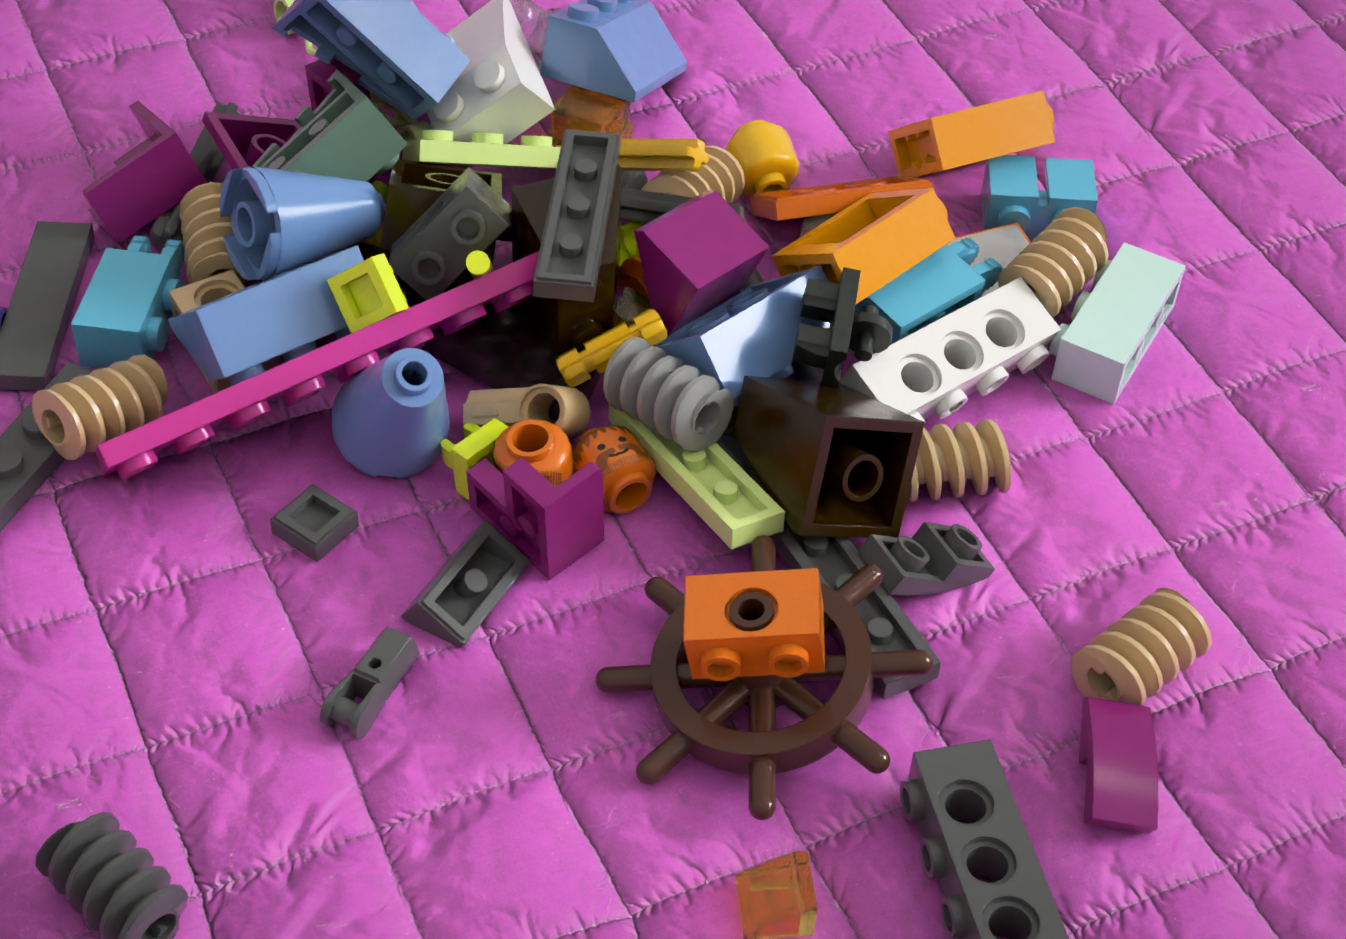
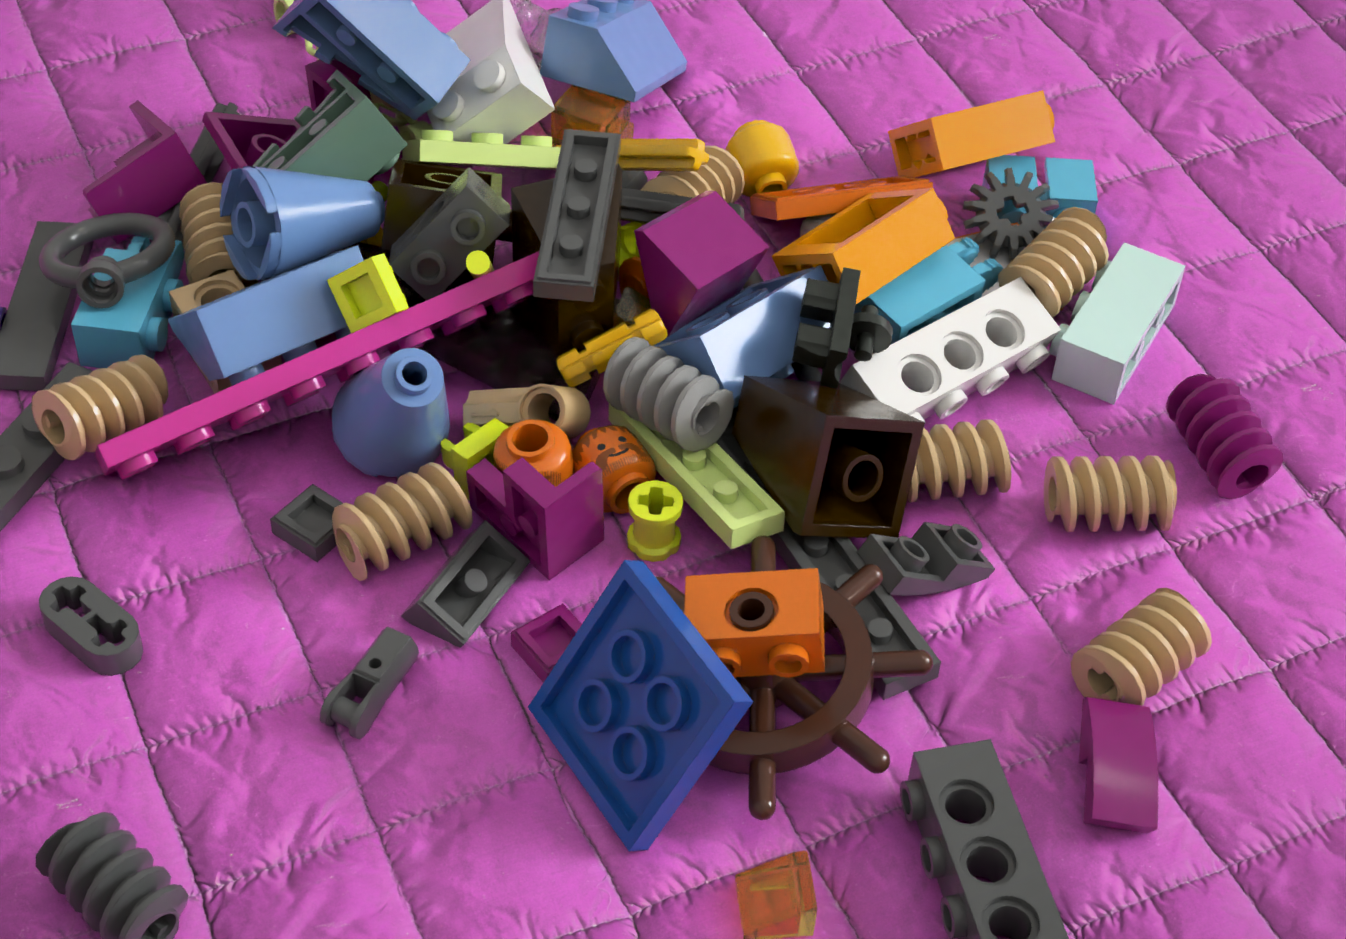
(81, 633): none -> dark grey beam
(106, 293): none -> dark grey piece
(399, 514): none -> tan piece
(545, 639): none -> magenta tile
(638, 705): none -> blue plate
(655, 509): none -> neon yellow bush
(991, 202): none -> dark grey gear
(1110, 490): none -> tan piece
(1223, 434): none -> magenta piece

